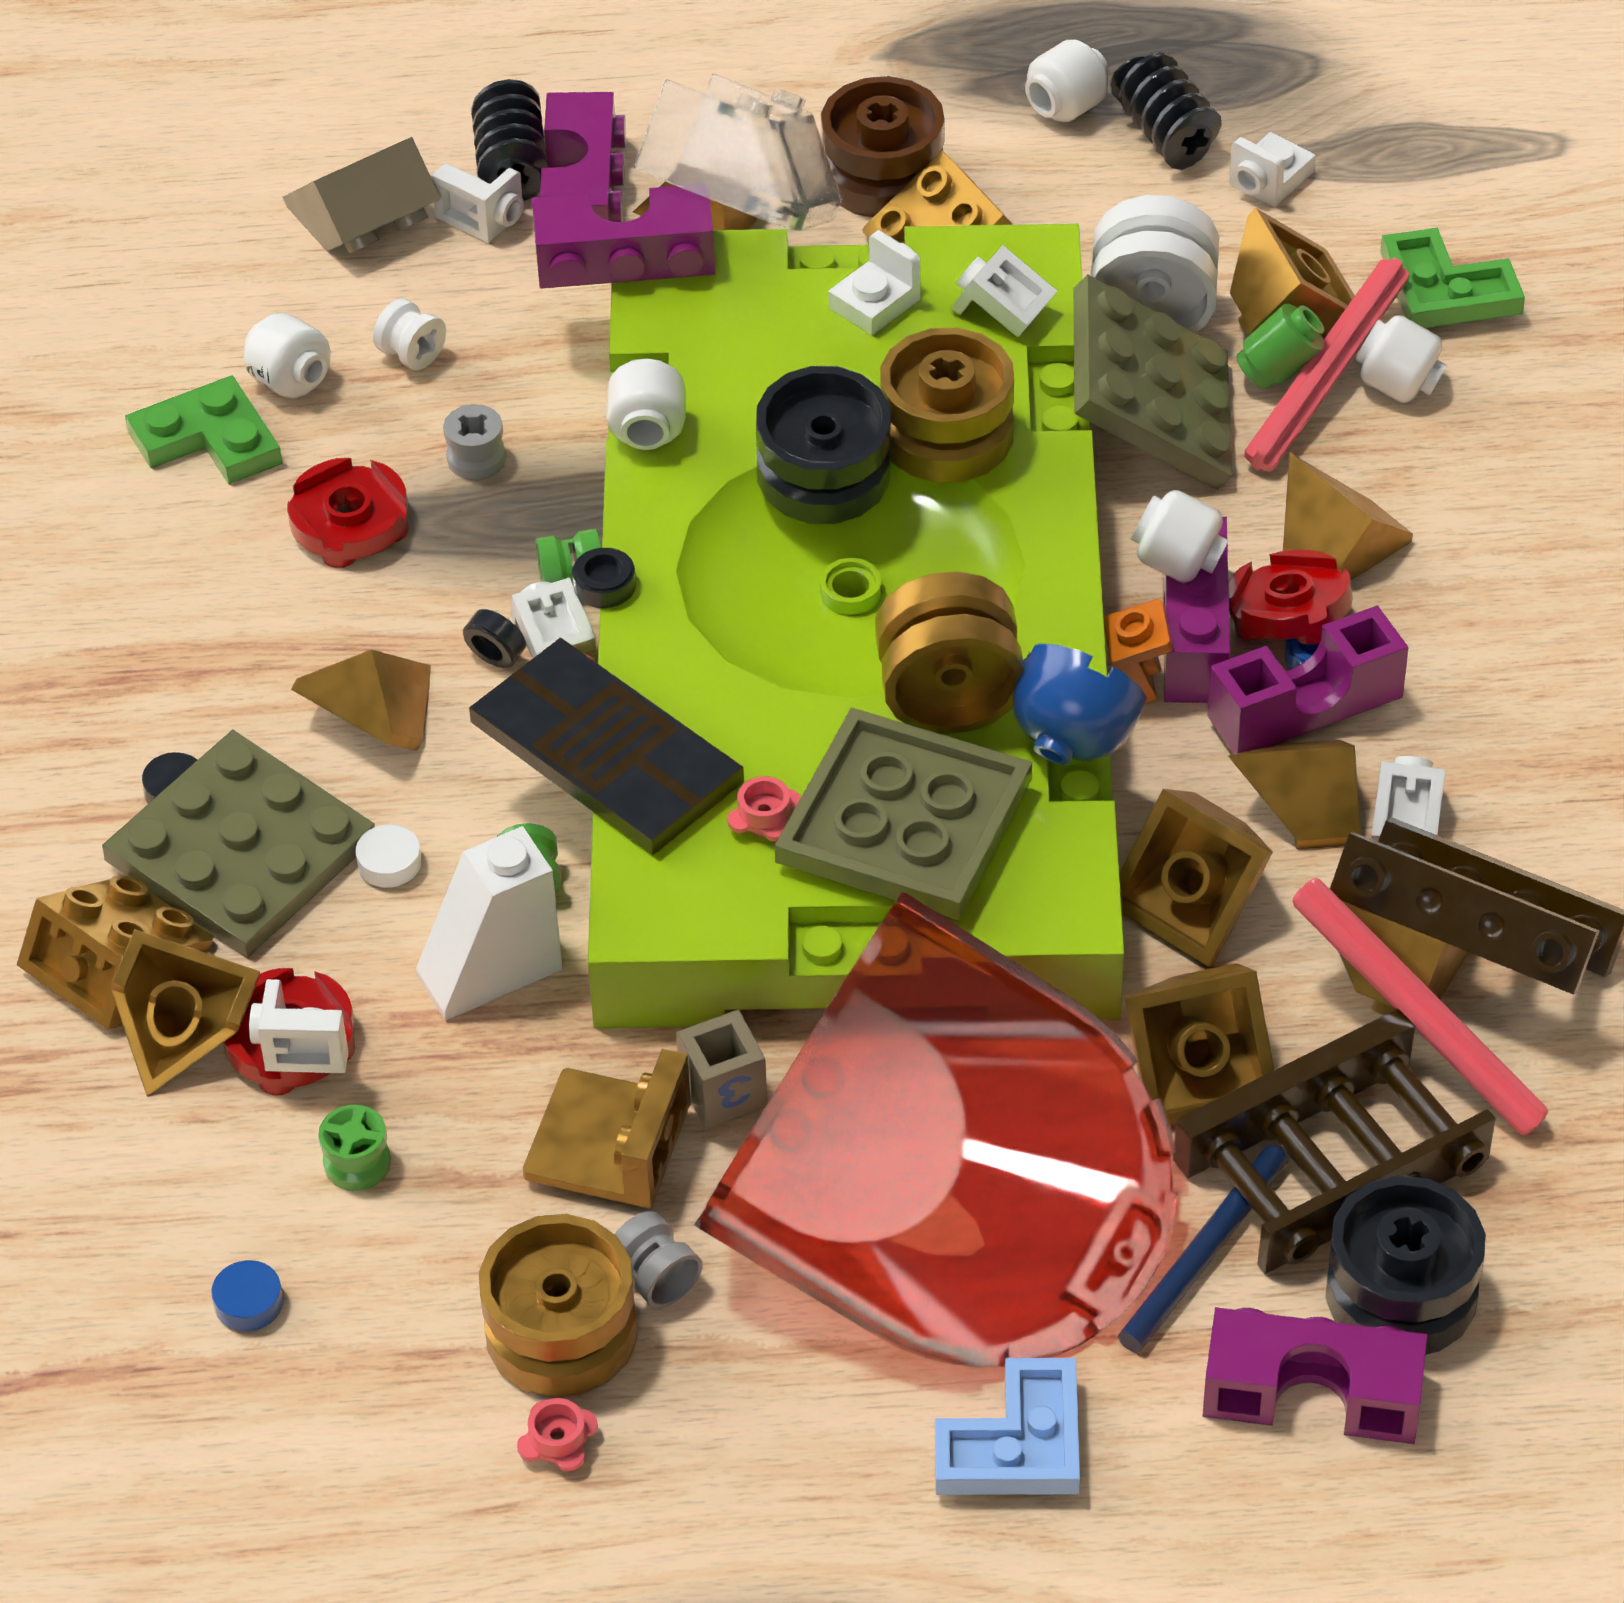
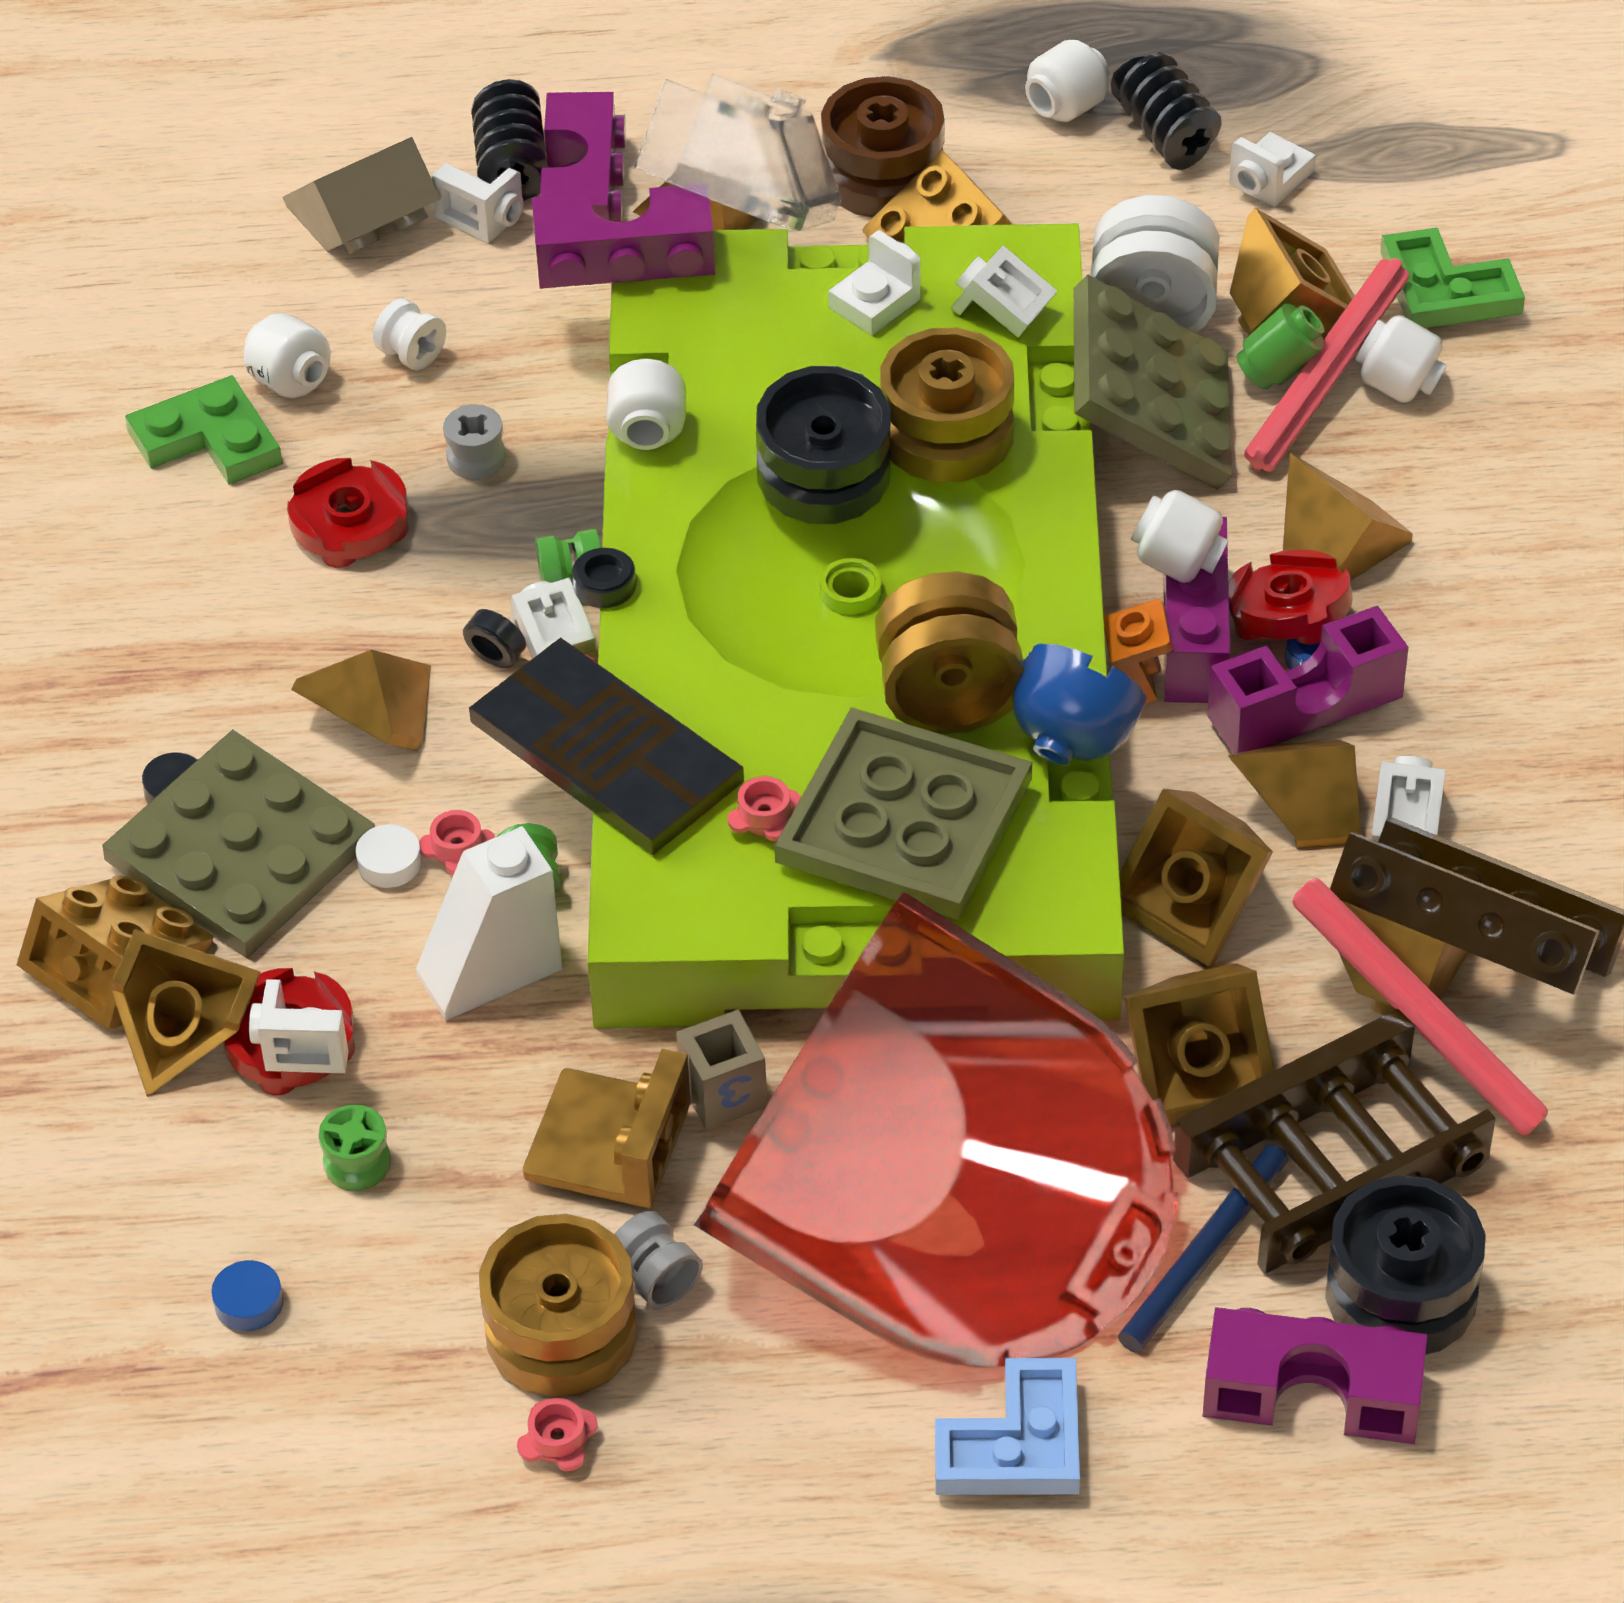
(451, 835): none -> coral plate

